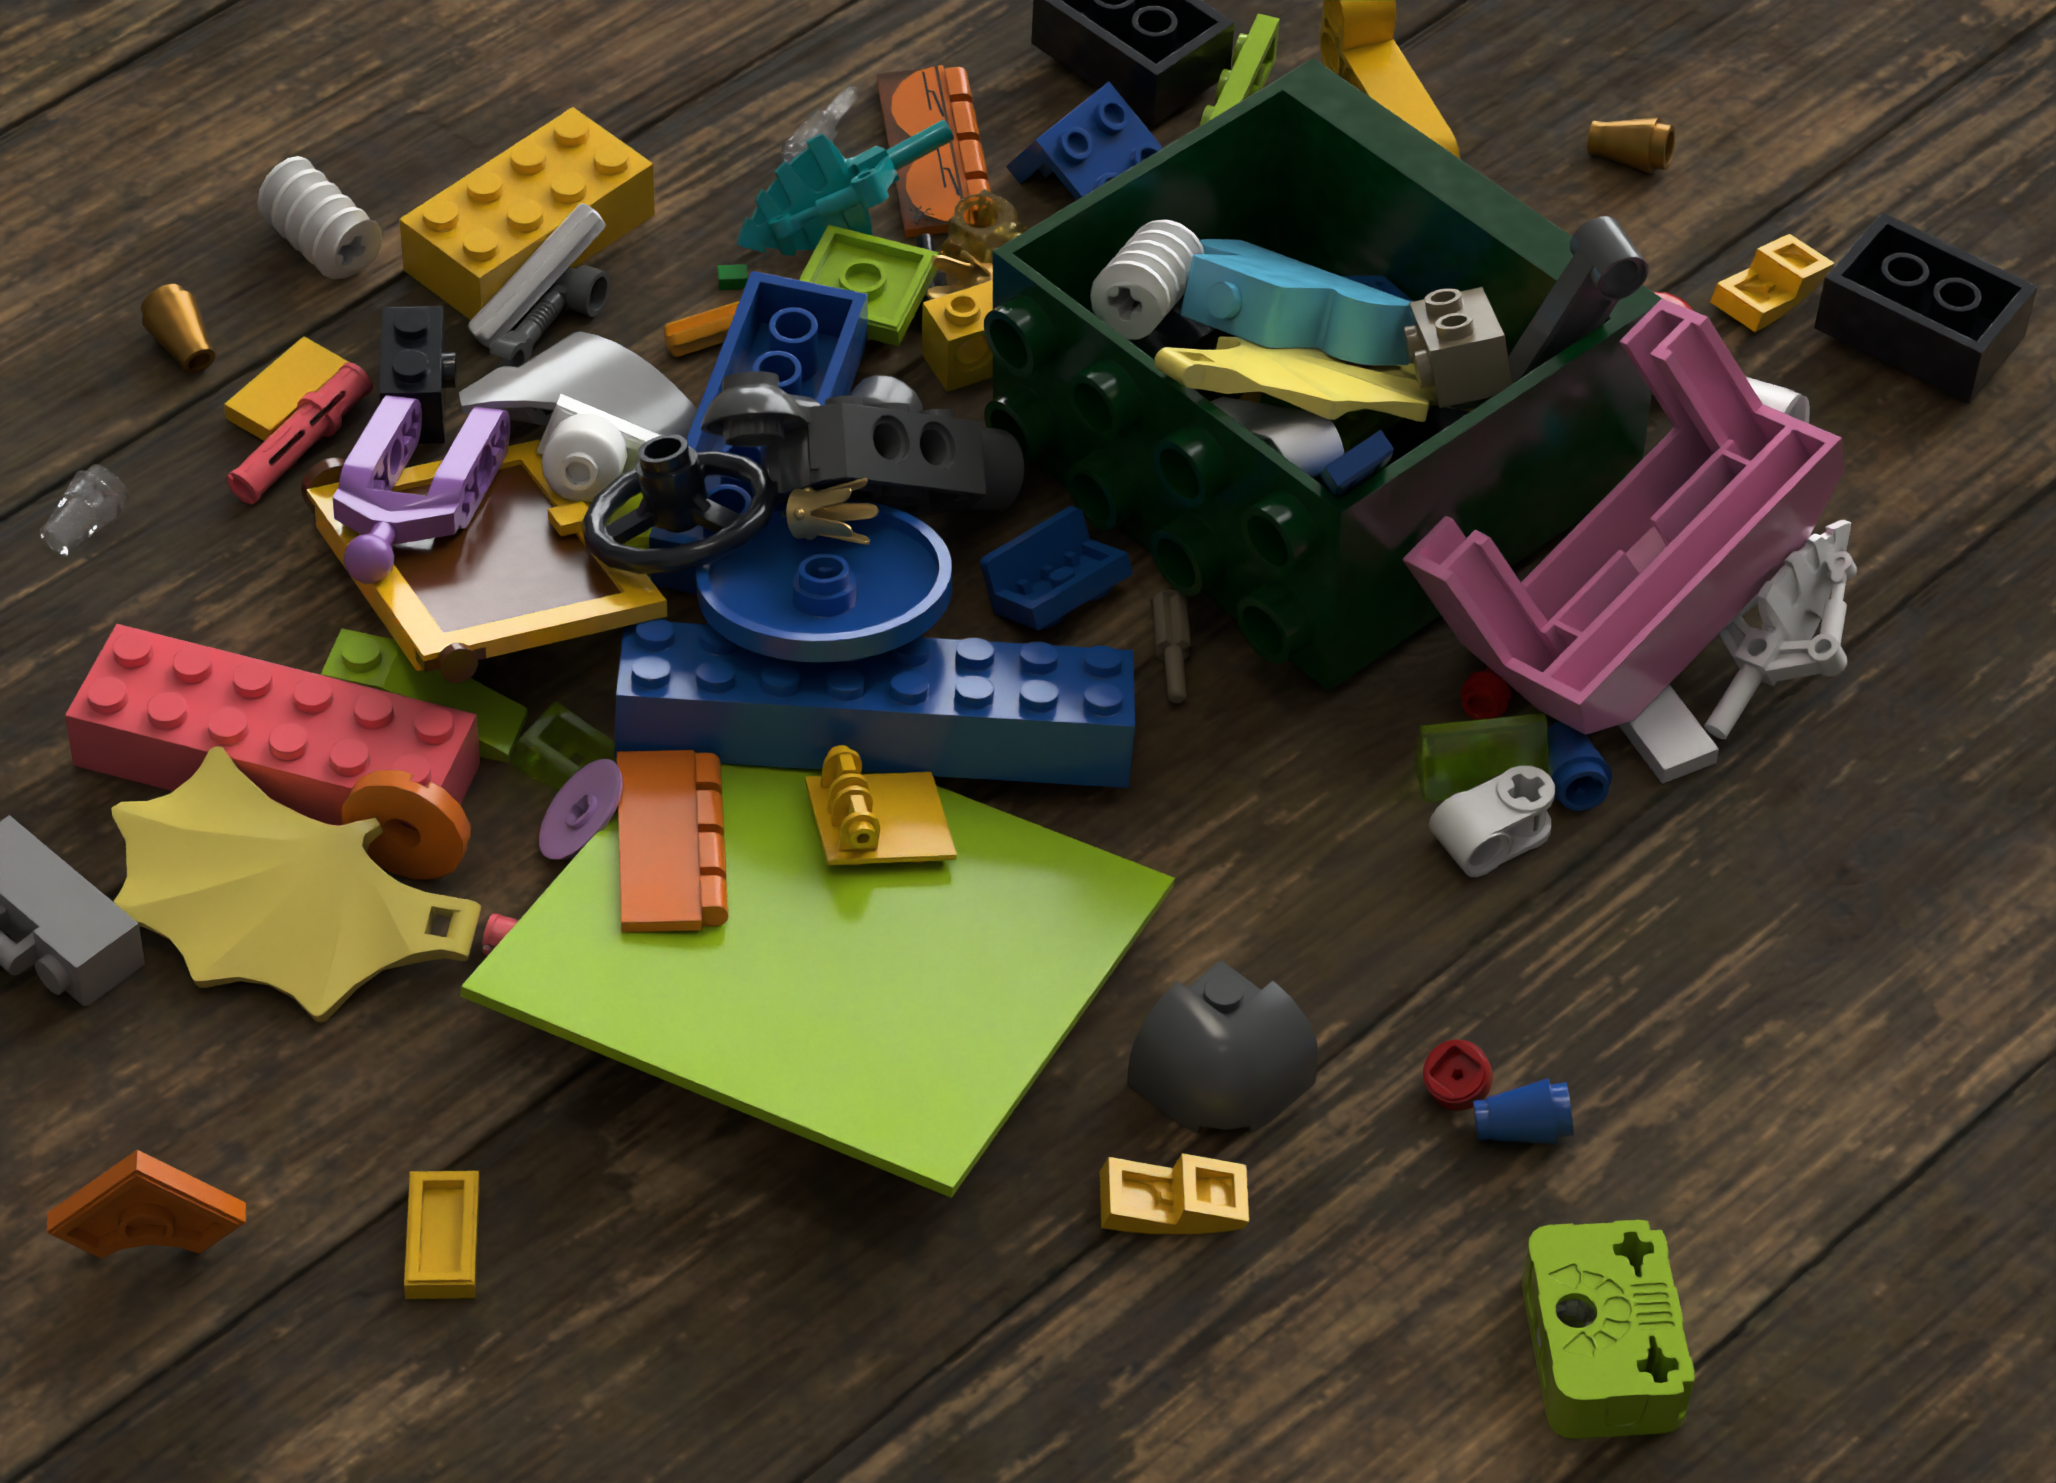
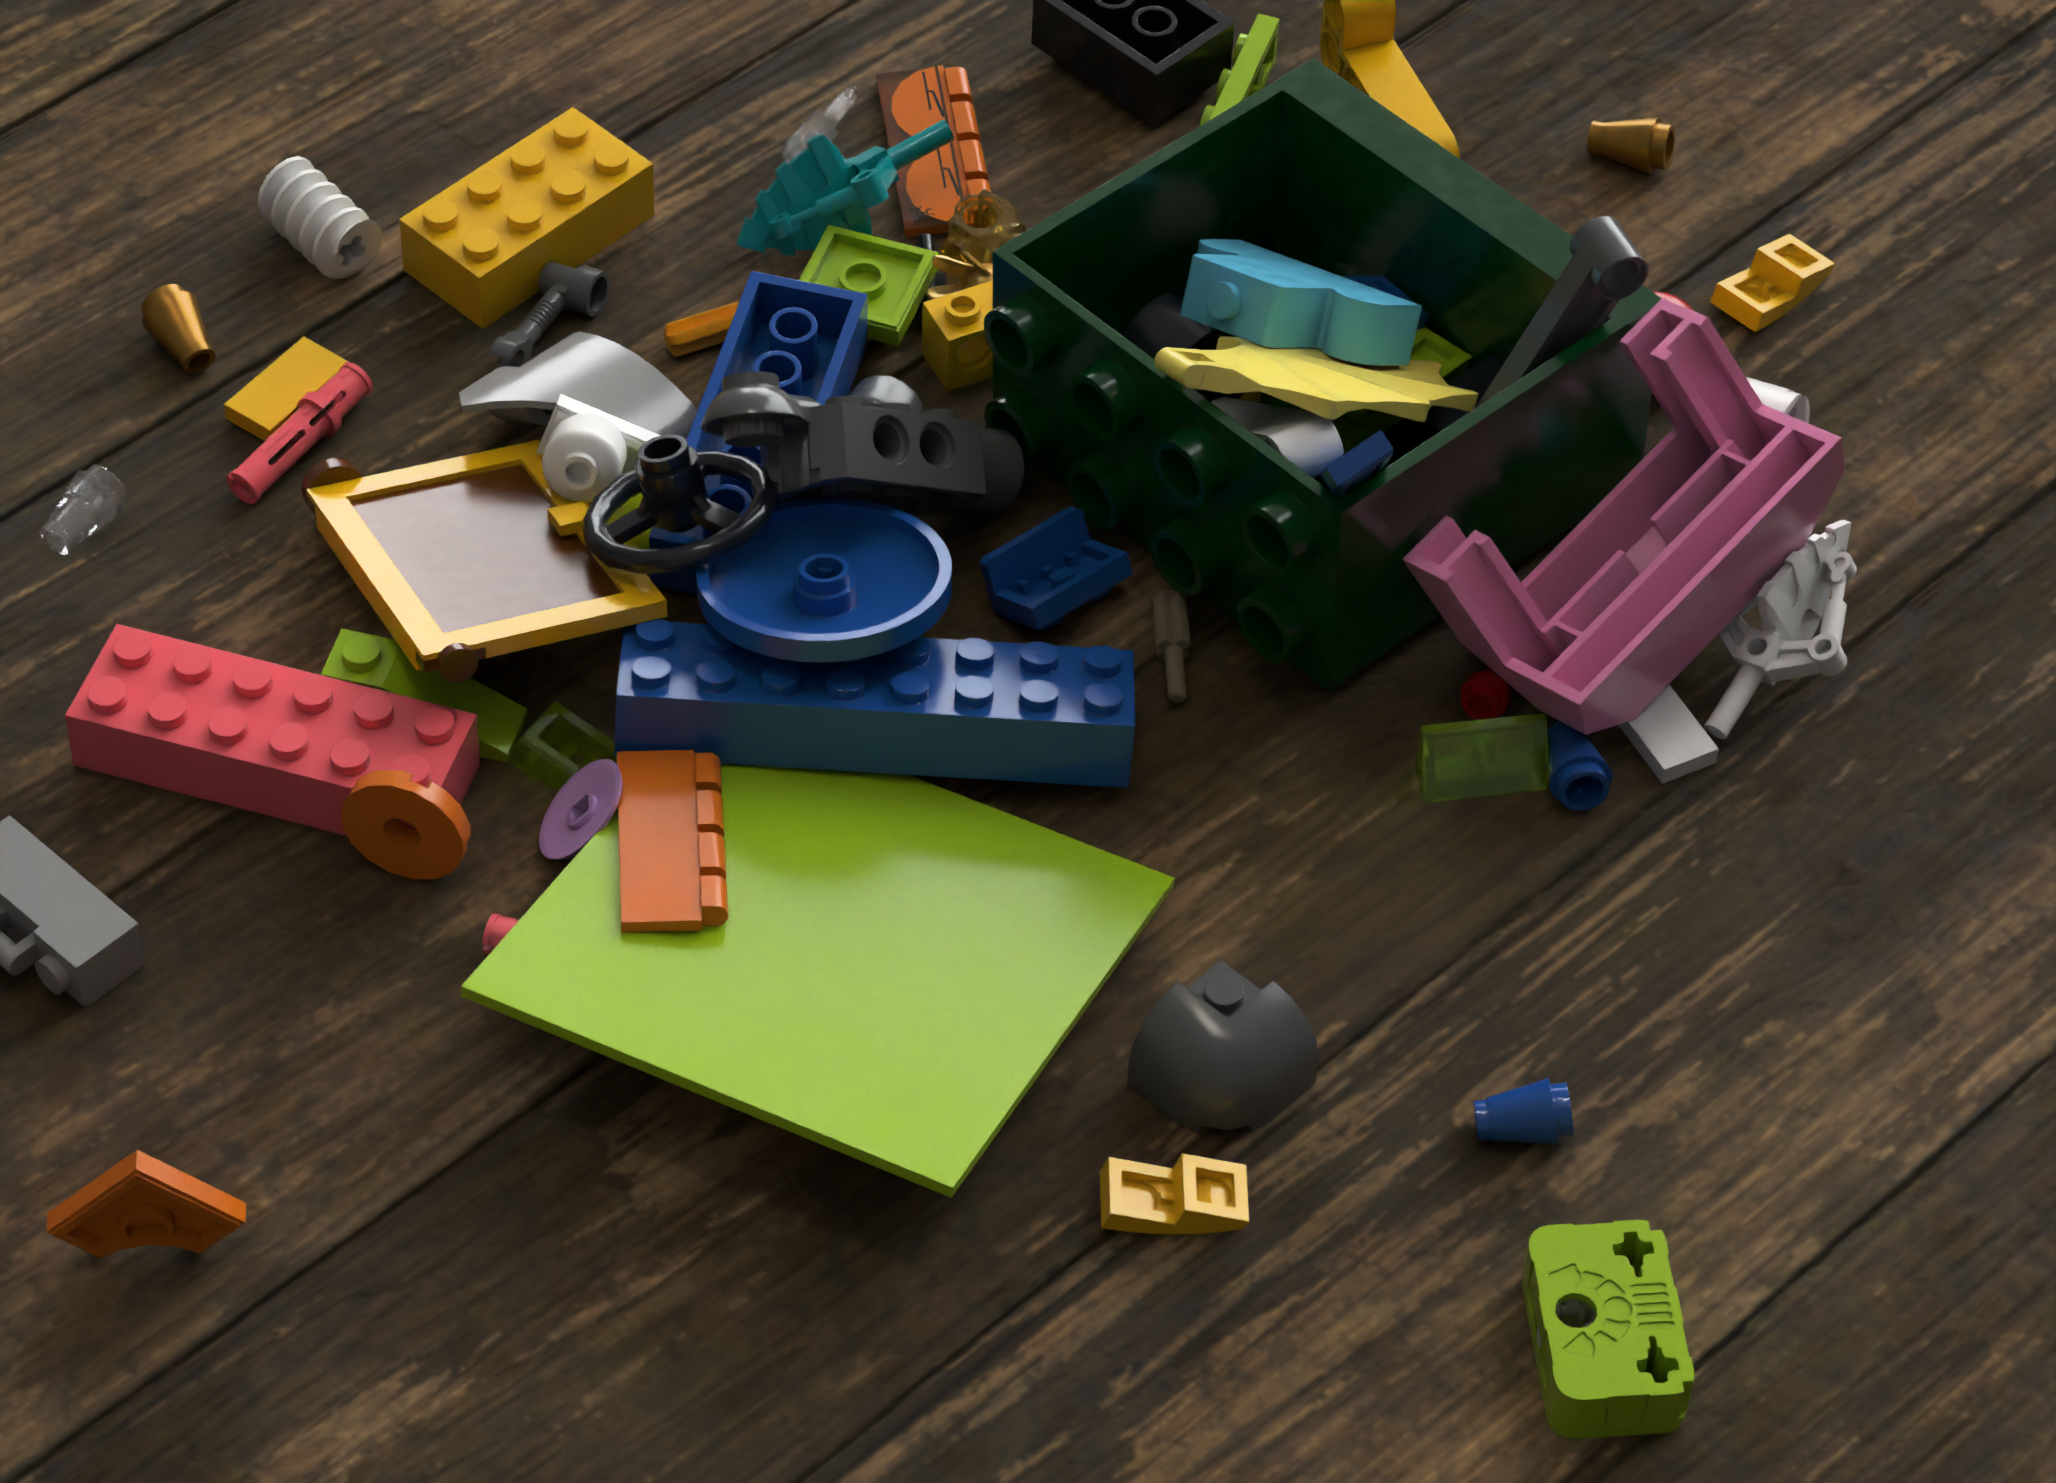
(275, 893): light yellow animal -> none
(391, 517): medium lavender piece -> none
(417, 364): black brick -> none
(442, 1235): yellow tile -> none
(536, 275): white axle -> none
(732, 276): green piece -> none
(824, 511): pearl gold piece -> none
(877, 814): yellow hinge -> none
(1089, 144): blue bracket -> none
(1145, 278): white piece -> none
(1457, 347): dark tan brick -> none
(1457, 1074): red tile -> none
(1493, 821): white piece -> none
(1925, 307): black brick -> none

